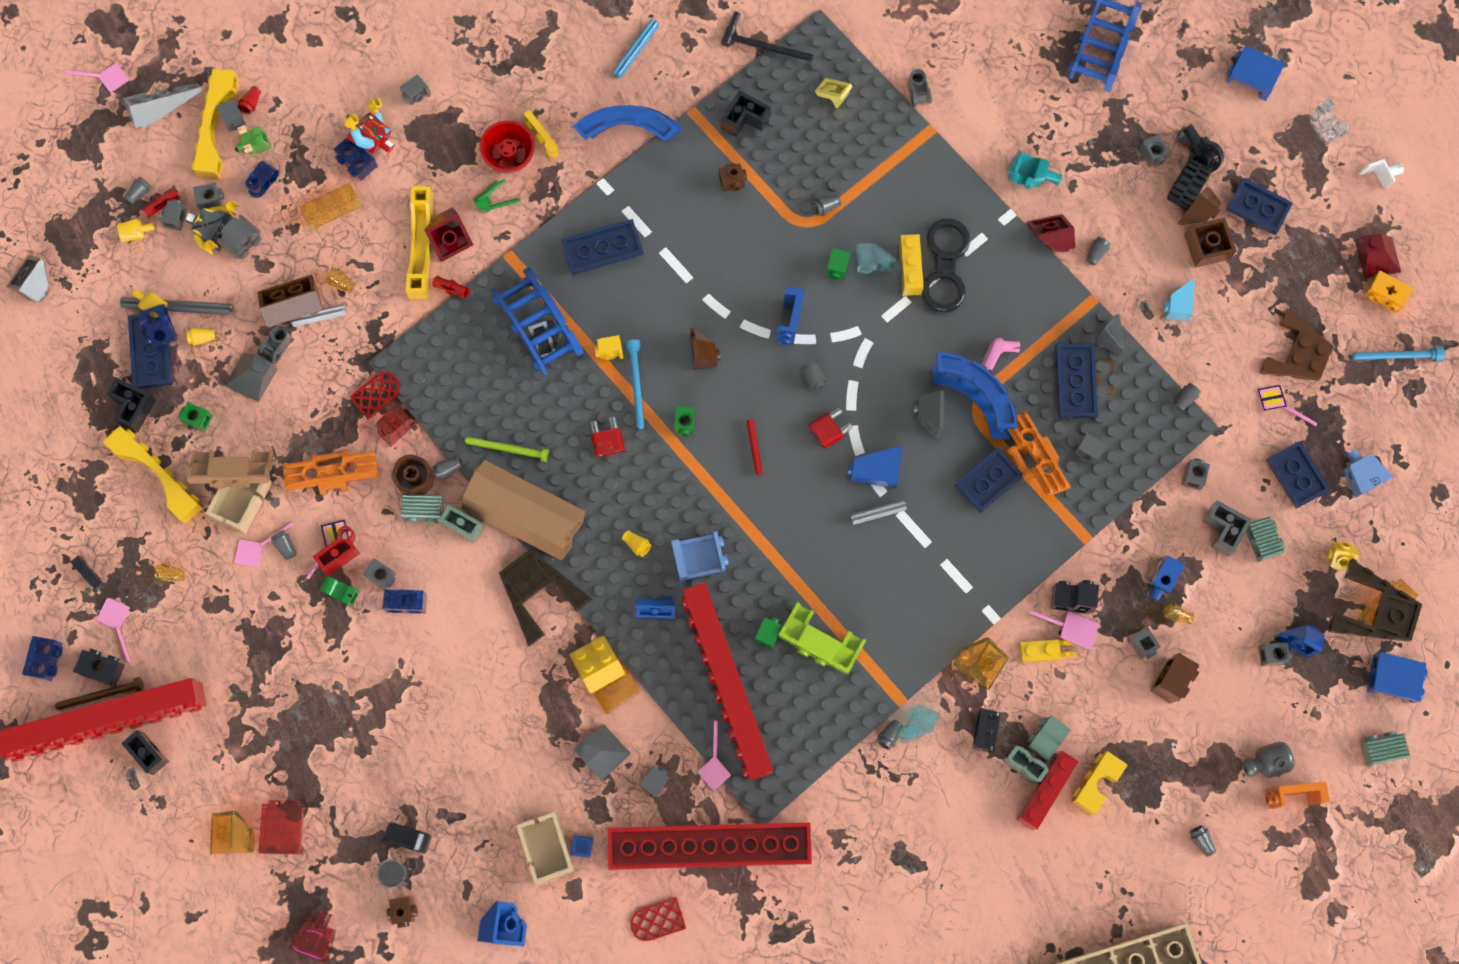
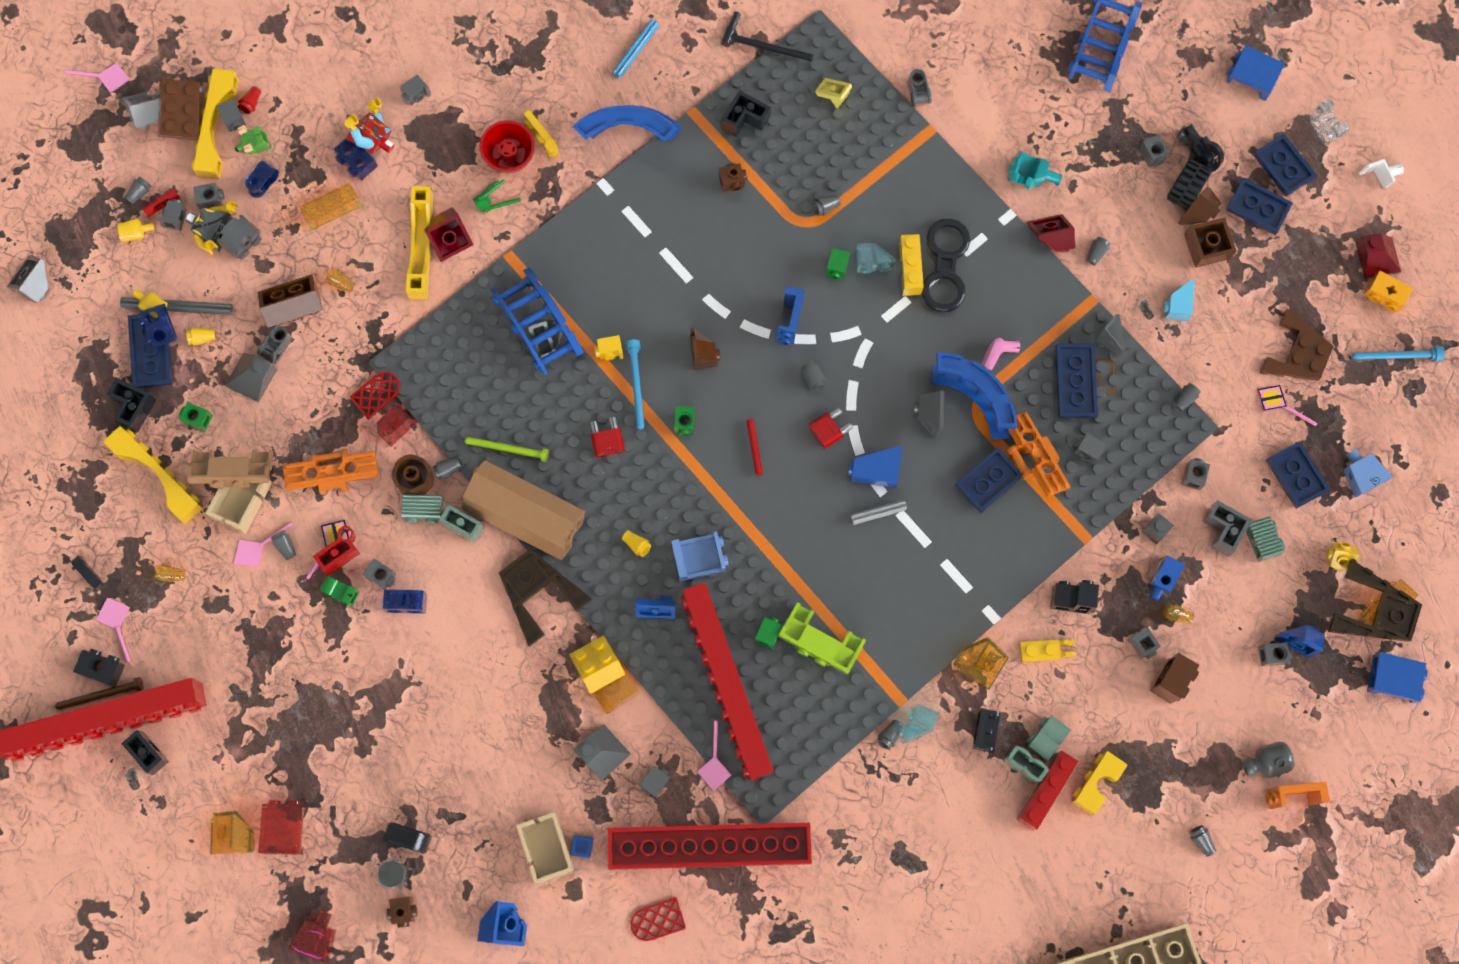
(36, 658): clear blue brick -> none
(178, 109): none -> reddish brown brick
(327, 313): axle -> none
(451, 287): red pin -> none
(602, 246): dark blue plate -> none
(1075, 629): bright pink piece -> none
(1157, 528): none -> dark grey brick
(1285, 165): none -> dark blue plate
(1384, 749): sand green brick -> none

